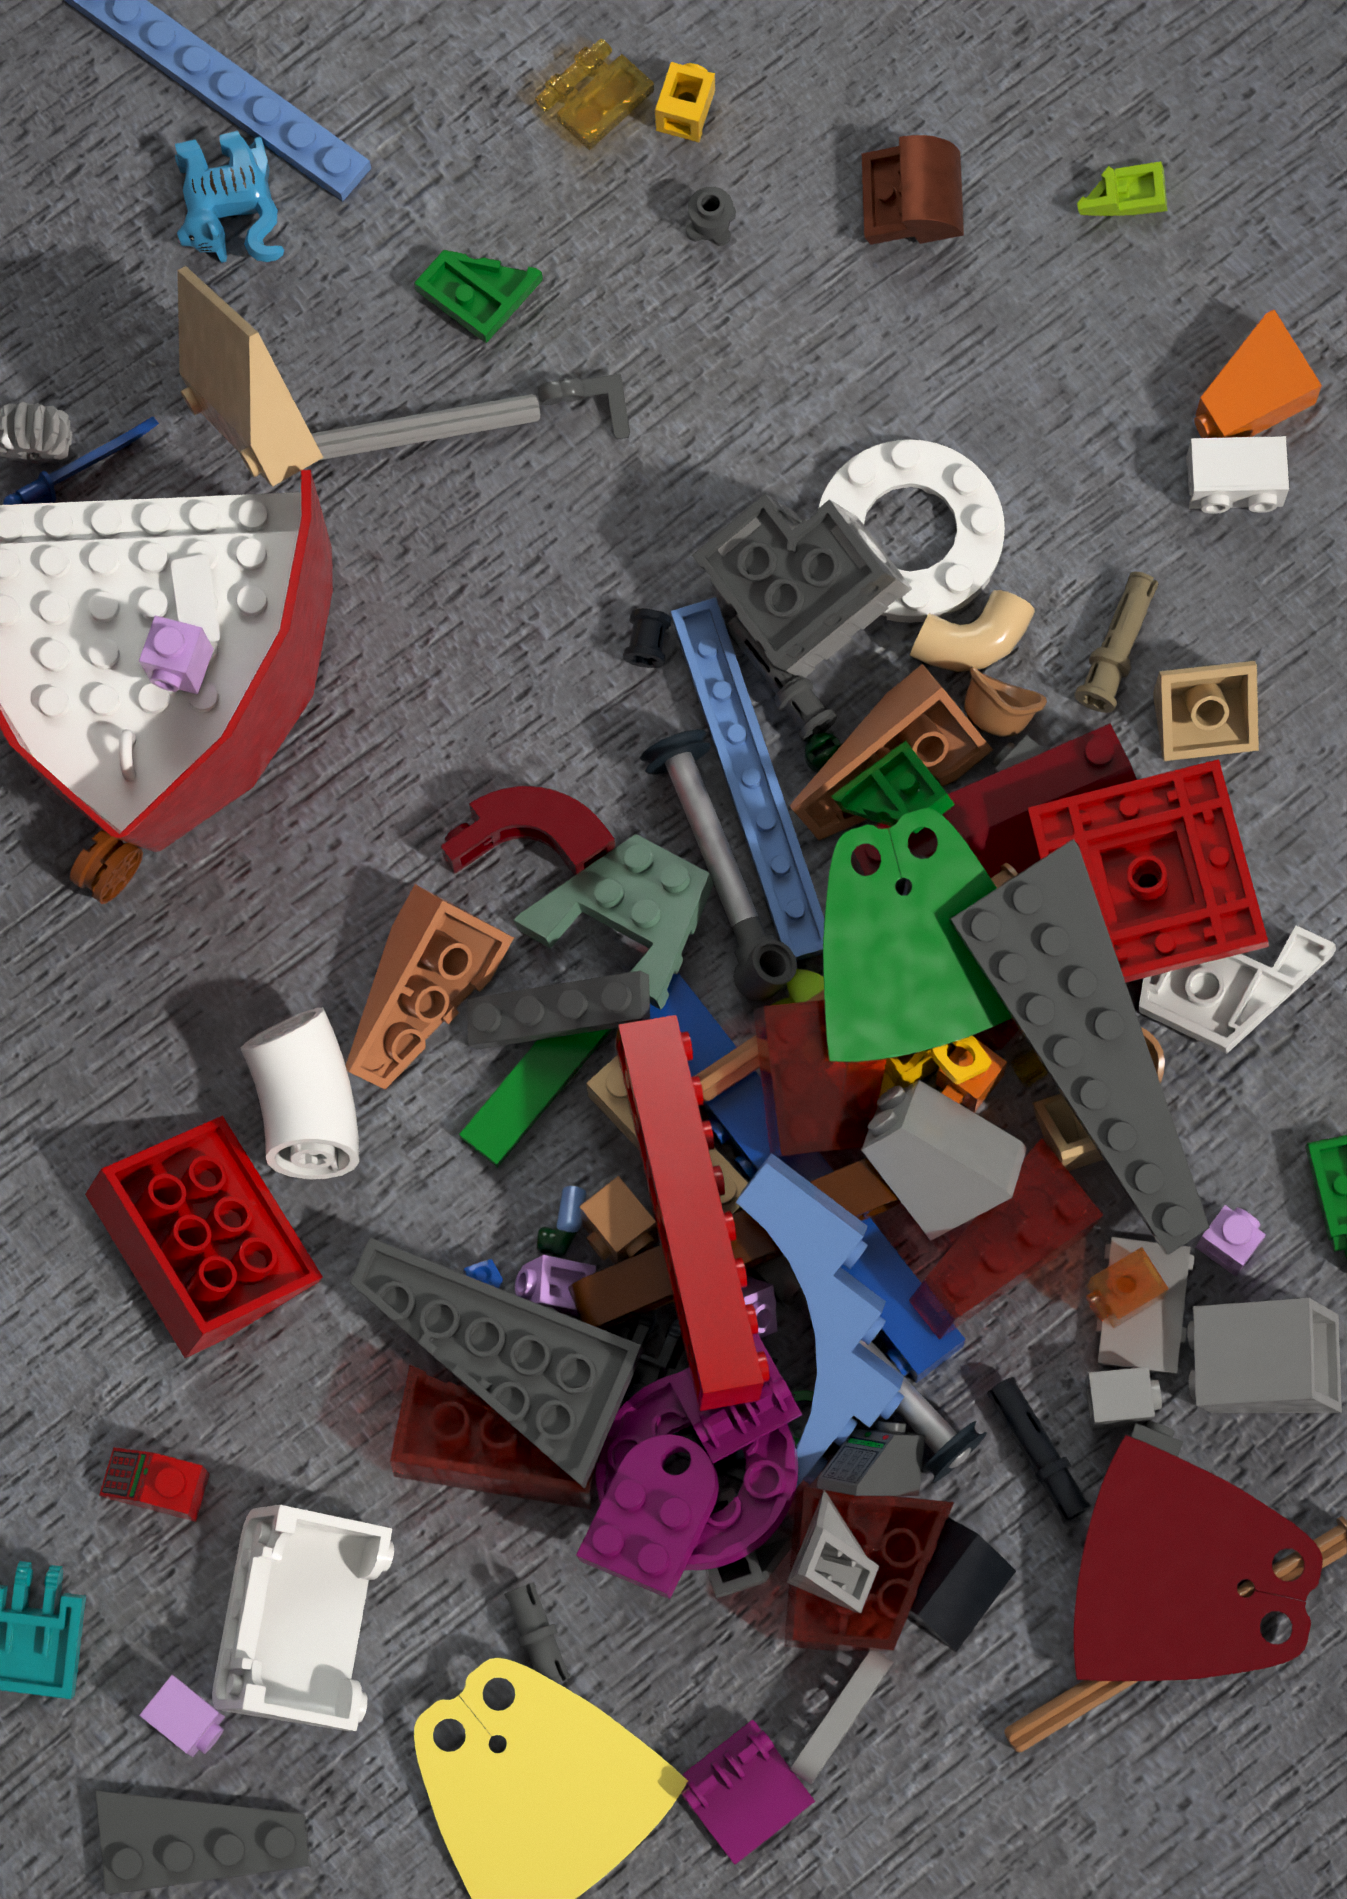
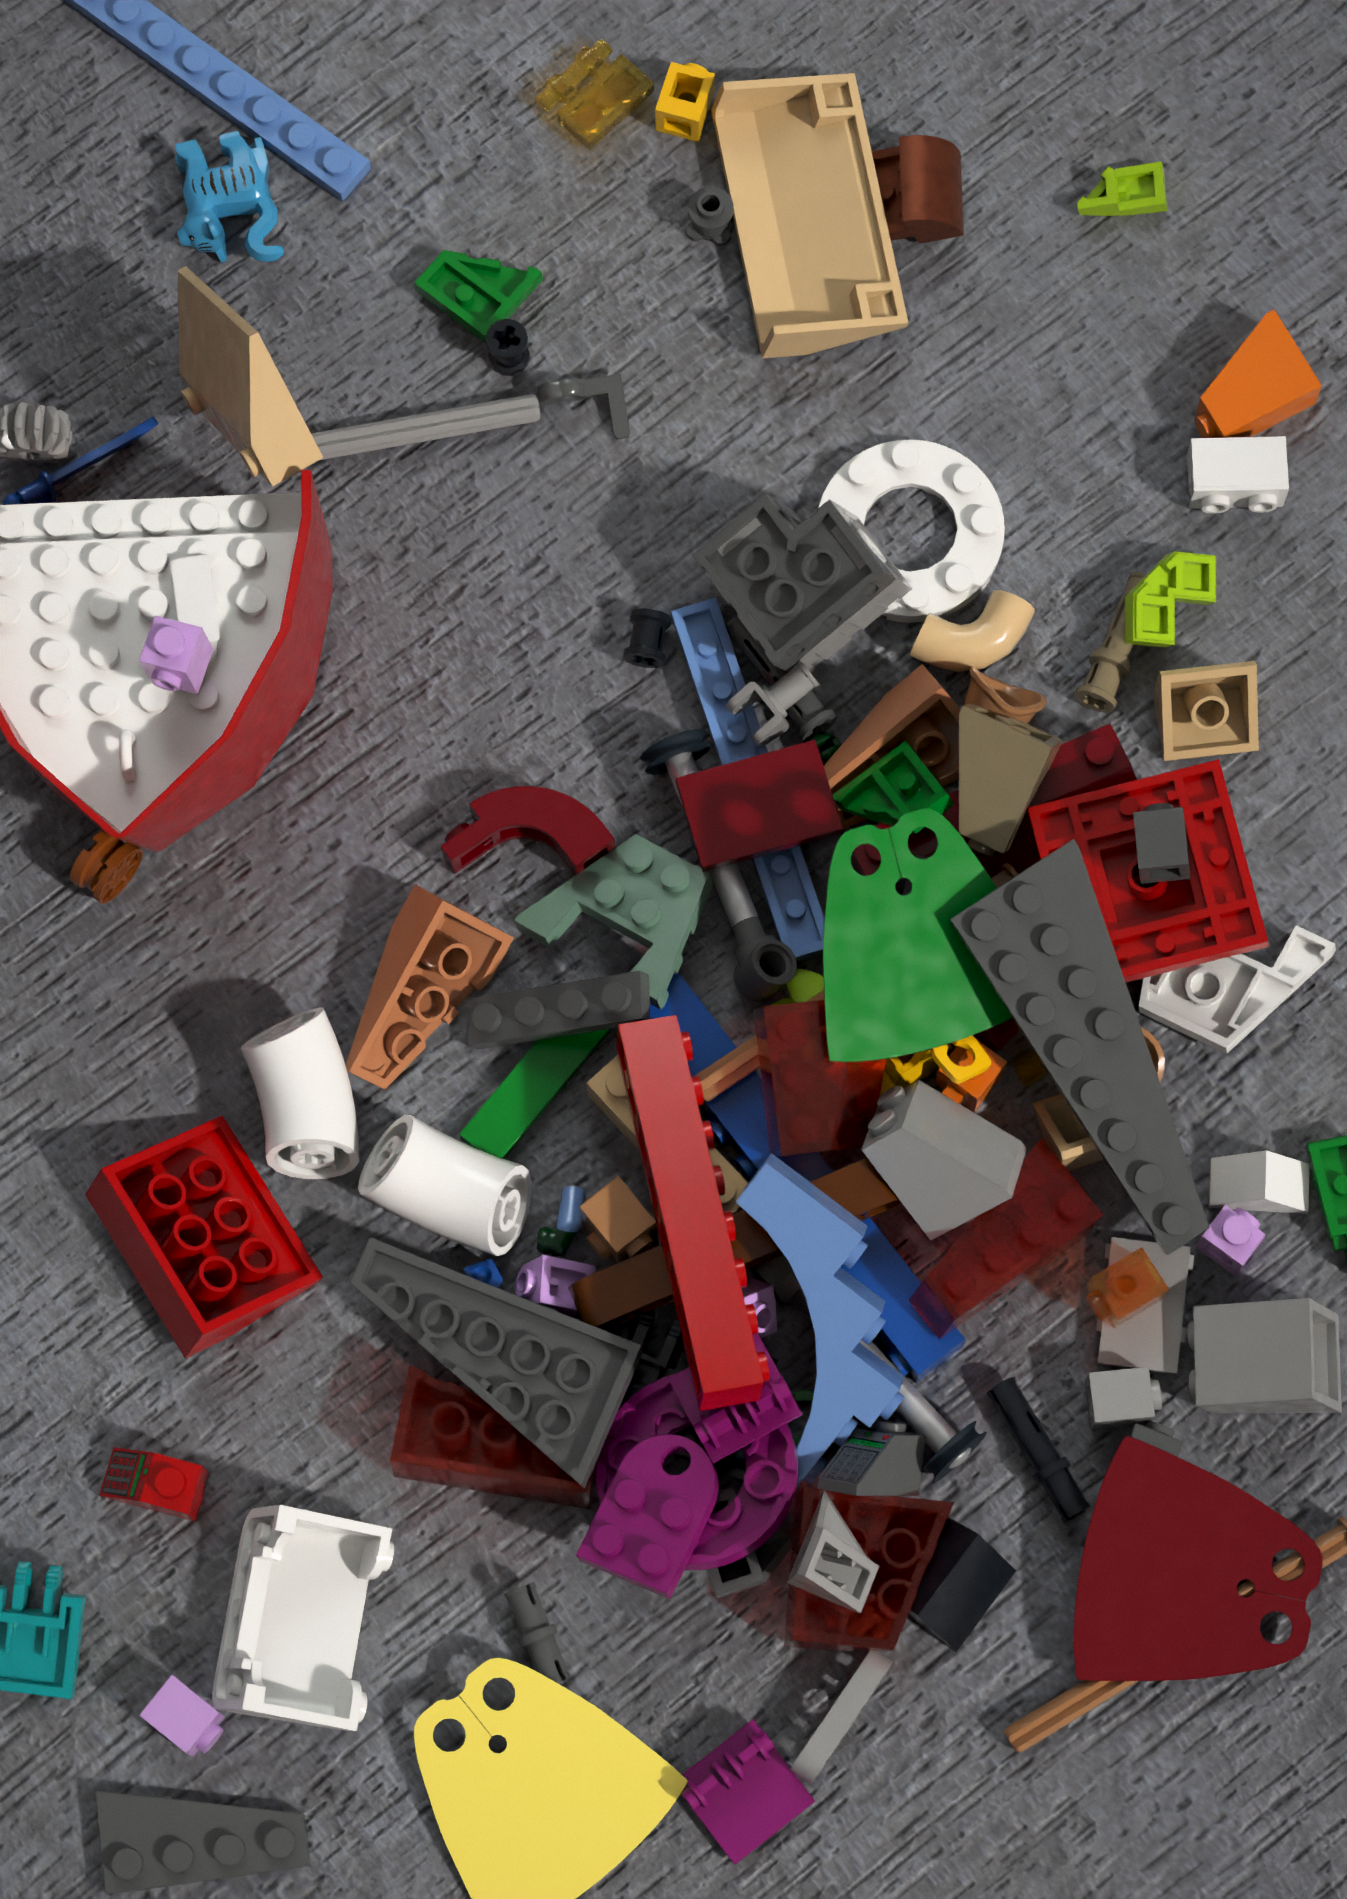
(447, 1186): none -> white brick
(498, 339): none -> black bush
(759, 805): none -> dark red tile
(777, 697): none -> light grey piece
(807, 212): none -> tan slope
(998, 775): none -> dark tan slope
(1152, 601): none -> lime tile
(1161, 843): none -> dark grey brick
(1259, 1183): none -> white slope

